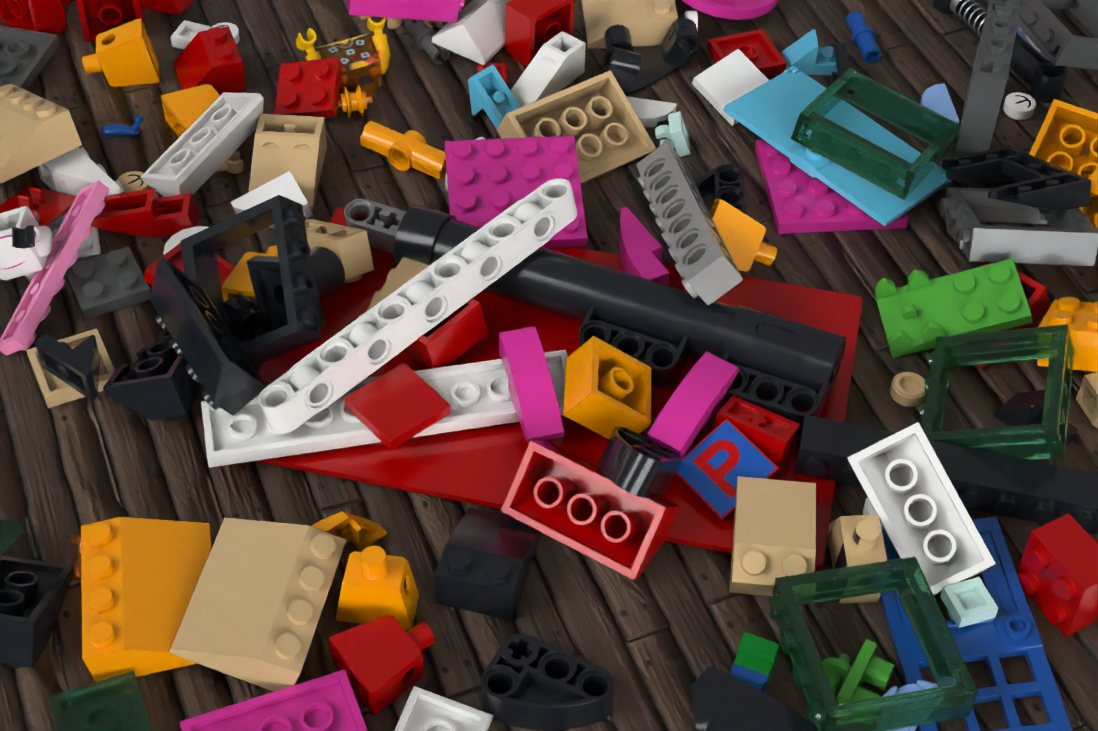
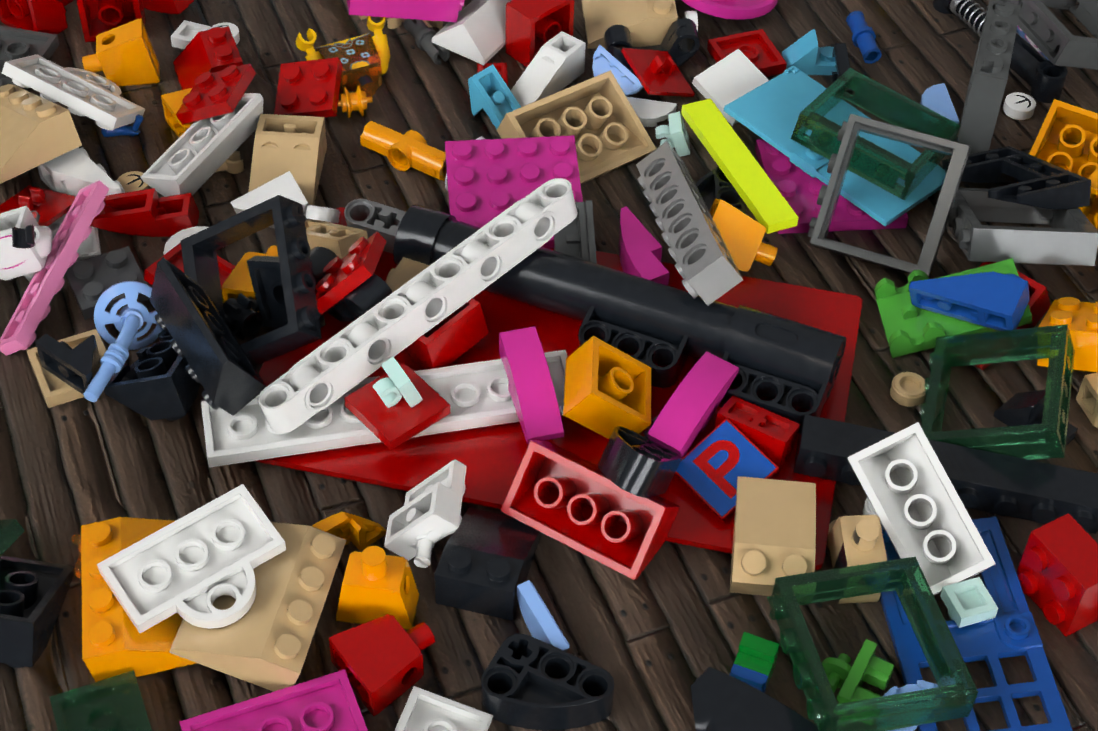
(76, 88): none -> white plate
(127, 323): none -> light blue dish
(195, 563): none -> white plate
(215, 93): none -> red plate
(322, 213): none -> white tile
(349, 272): none -> red plate
(360, 299): none -> black beam
(396, 385): none -> light aqua tile
(428, 514): none -> white plate
(538, 617): none -> light blue tile
(579, 236): none -> dark grey hinge
(604, 62): none -> light blue tile
(657, 72): none -> red piece
(739, 166): none -> neon yellow tile
(838, 168): none -> dark grey window
(978, 298): none -> blue slope

